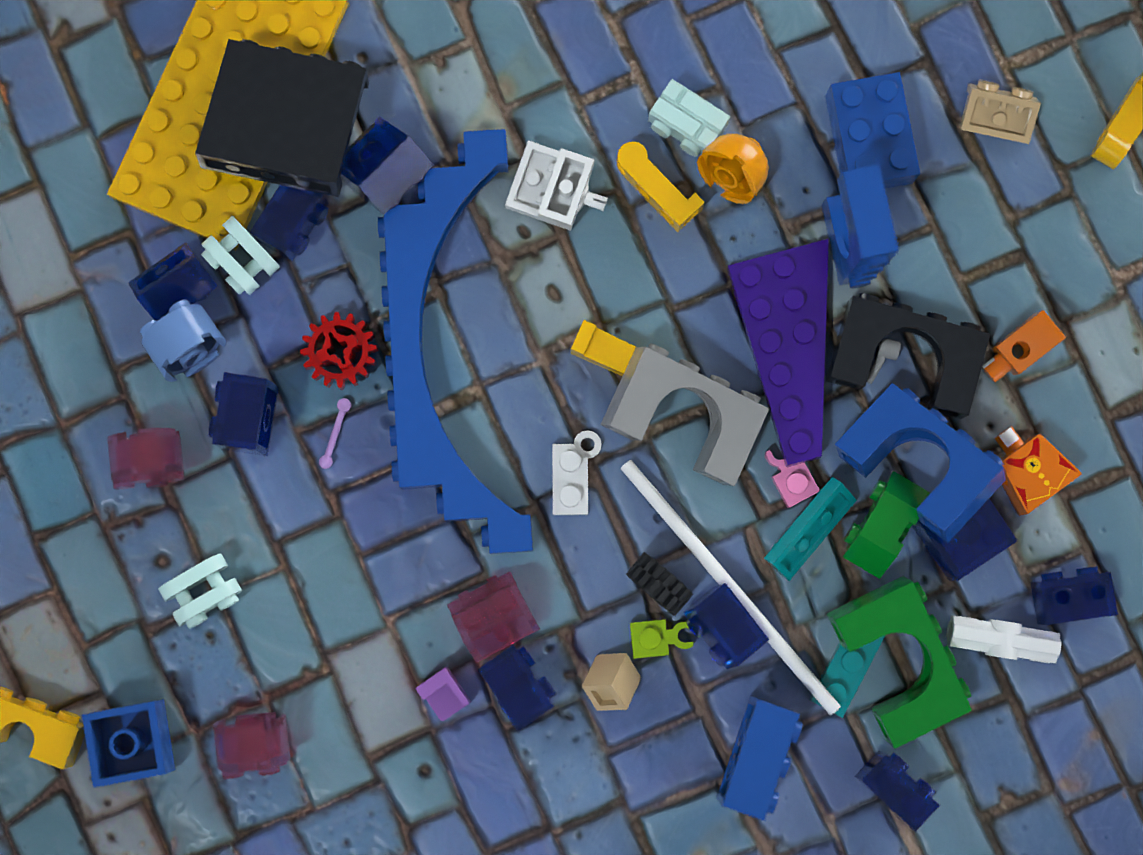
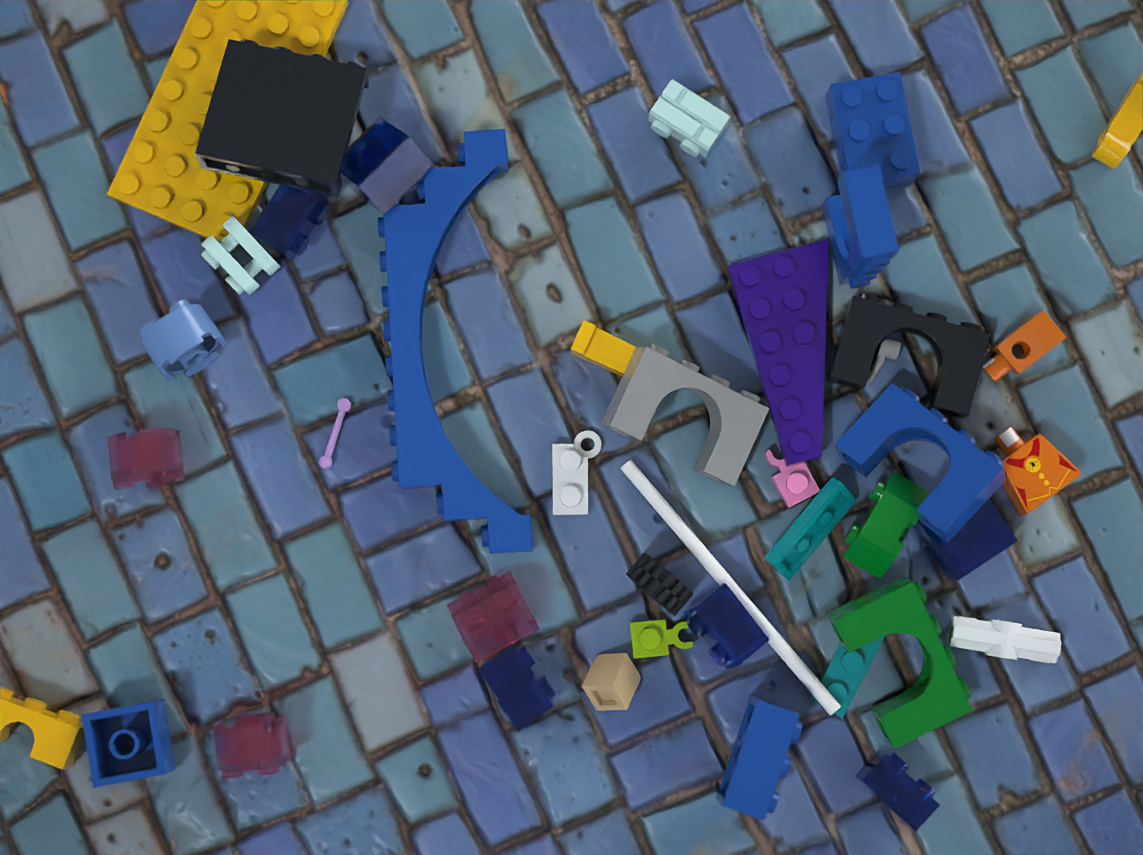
(173, 279): clear blue brick -> none
(194, 611): light aqua brick -> none
(244, 414): clear blue brick -> none
(353, 344): red gear -> none
(443, 694): medium lavender panel -> none
(553, 185): white plate -> none
(655, 187): yellow leg -> none
(734, 165): light orange cylinder -> none
(1000, 112): tan bracket -> none
(1073, 597): clear blue brick -> none

